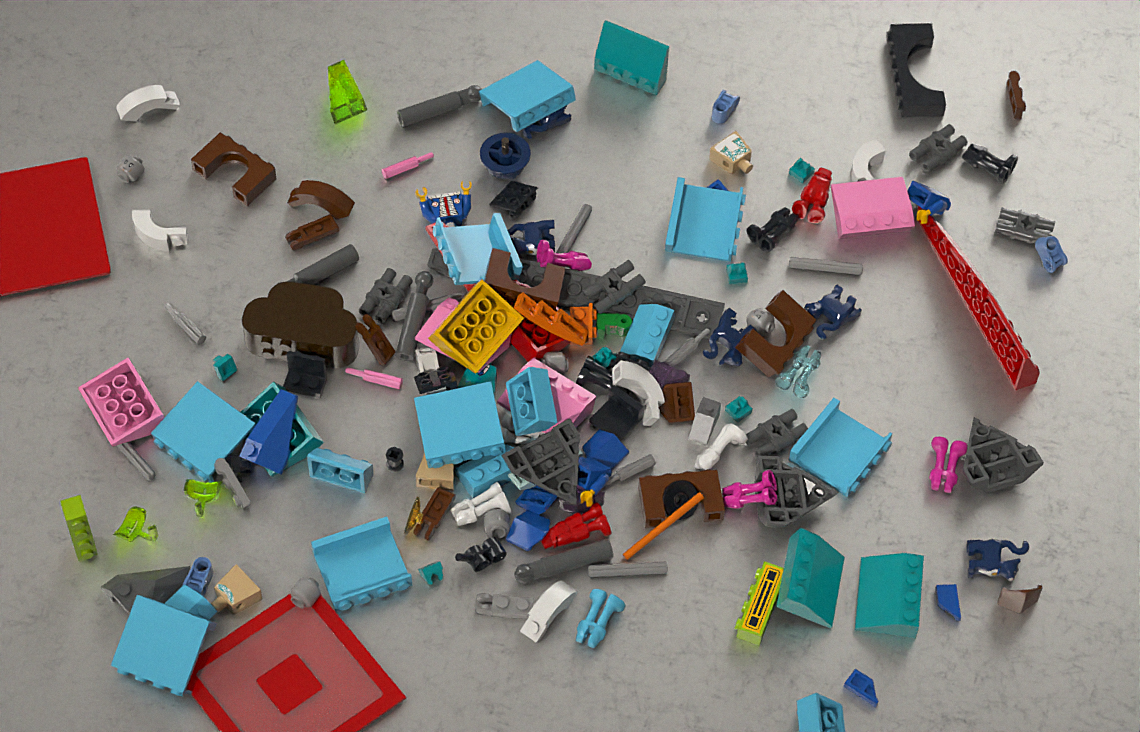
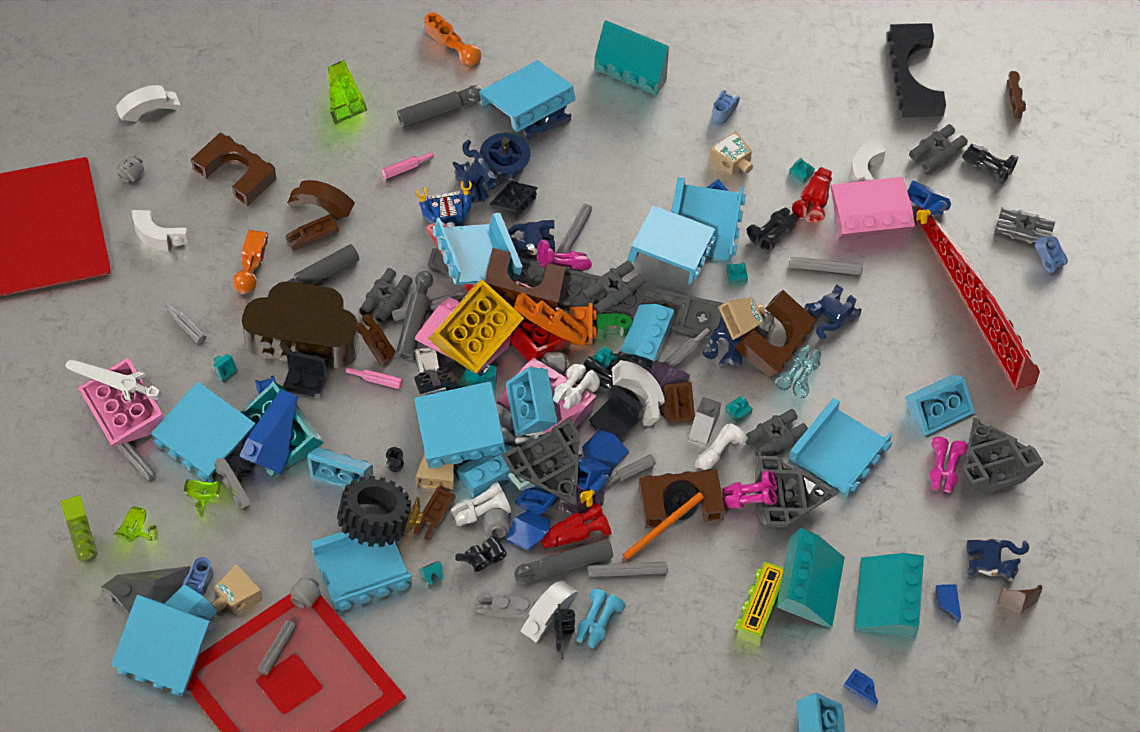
(125, 383): none -> white sword
(252, 254): none -> orange beam
(261, 385): none -> blue bush
(276, 647): none -> light grey axle
(371, 527): none -> black tyre
(436, 28): none -> orange beam
(477, 173): none -> dark blue animal
(563, 625): none -> black hinge
(573, 395): none -> white piece
(674, 240): none -> medium azure panel
(741, 315): none -> tan torso
(940, 404): none -> medium azure slope

